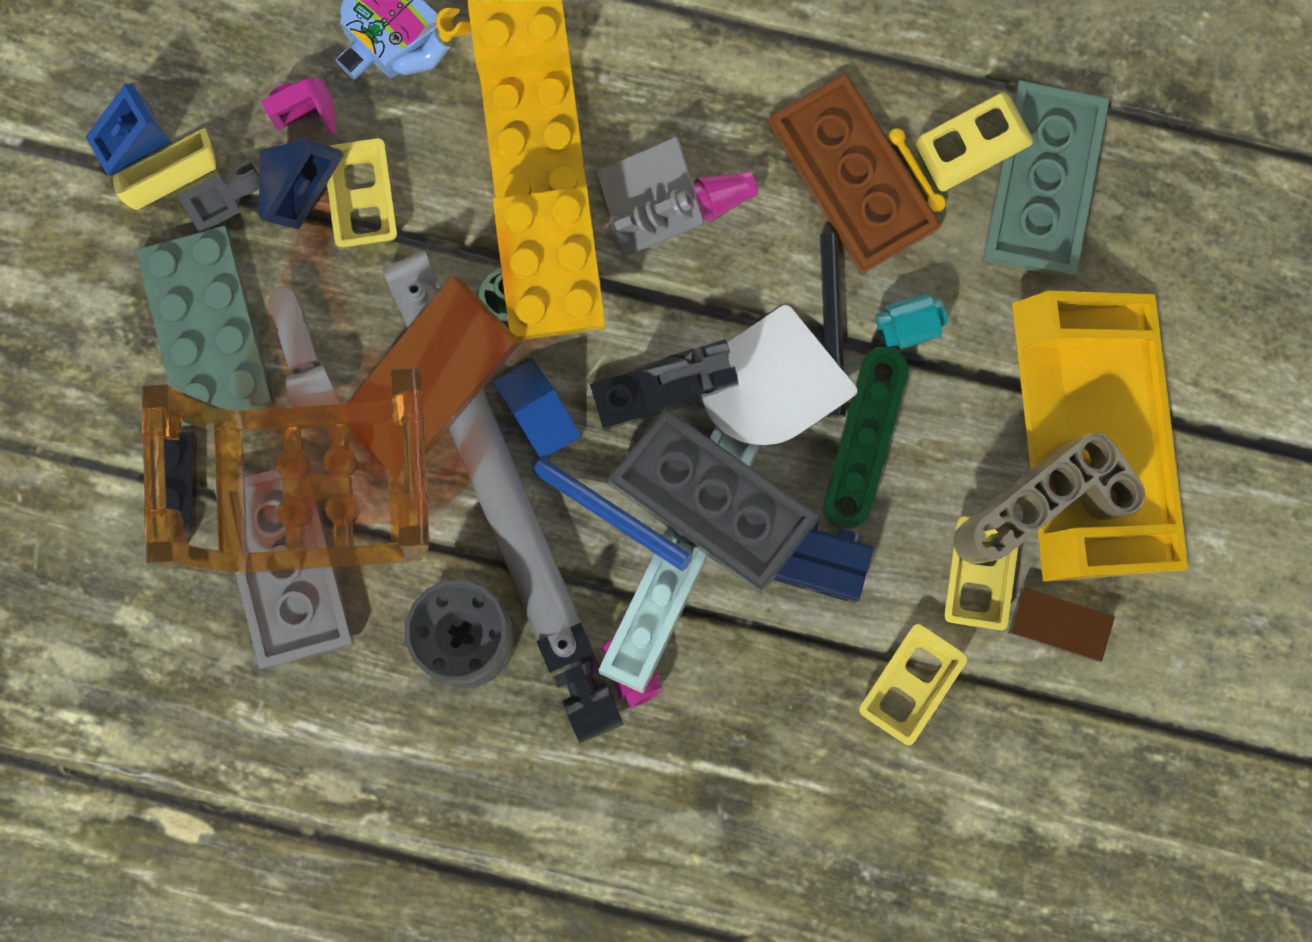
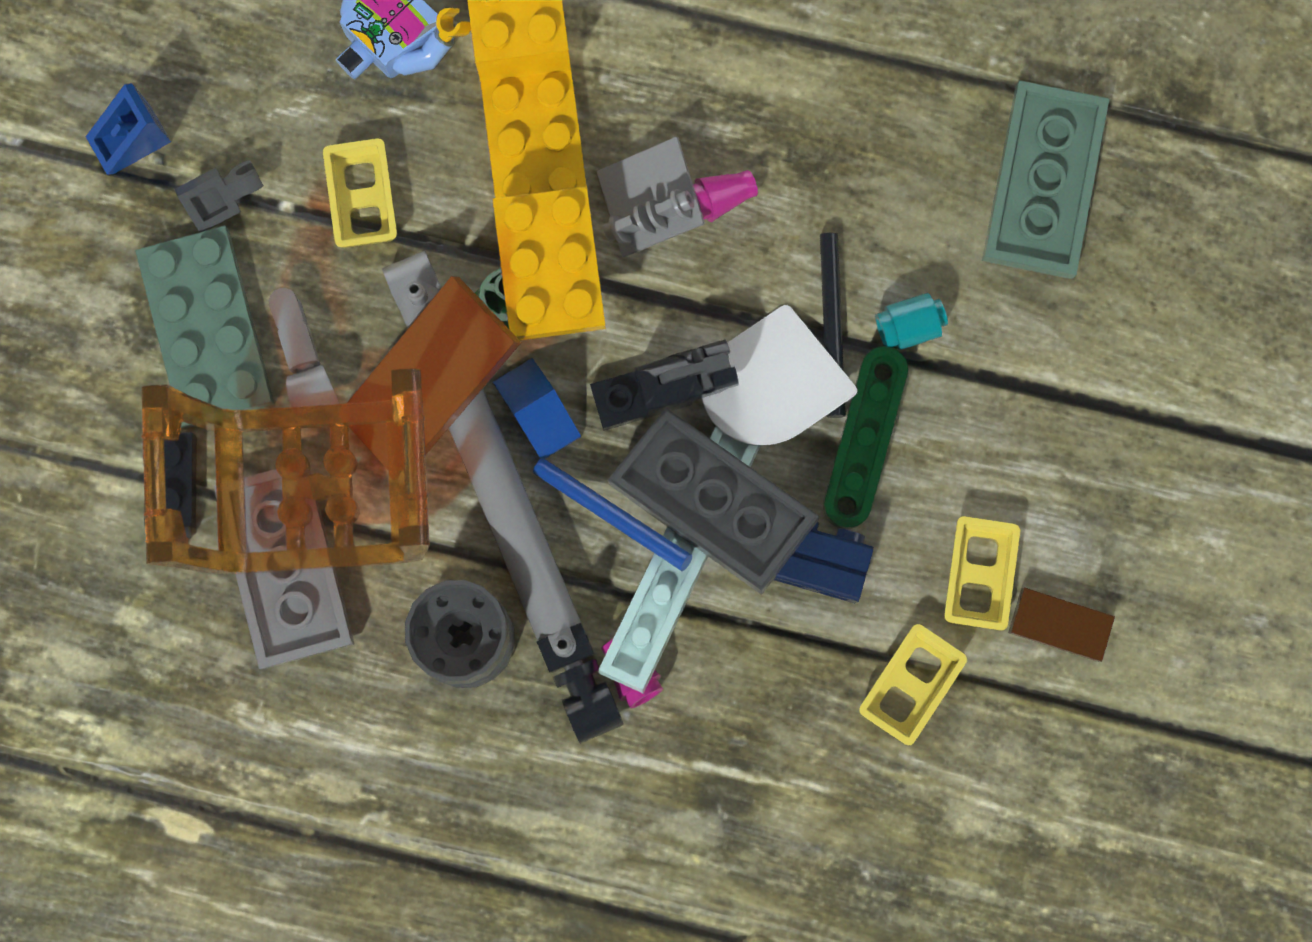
(165, 170): light yellow piece -> none
(294, 179): dark blue slope -> none
(296, 101): dark pink plate -> none
(853, 173): dark orange tile -> none
(935, 201): yellow hinge -> none
(979, 152): light yellow piece -> none
(1041, 504): dark tan beam -> none
(1100, 369): yellow slope -> none

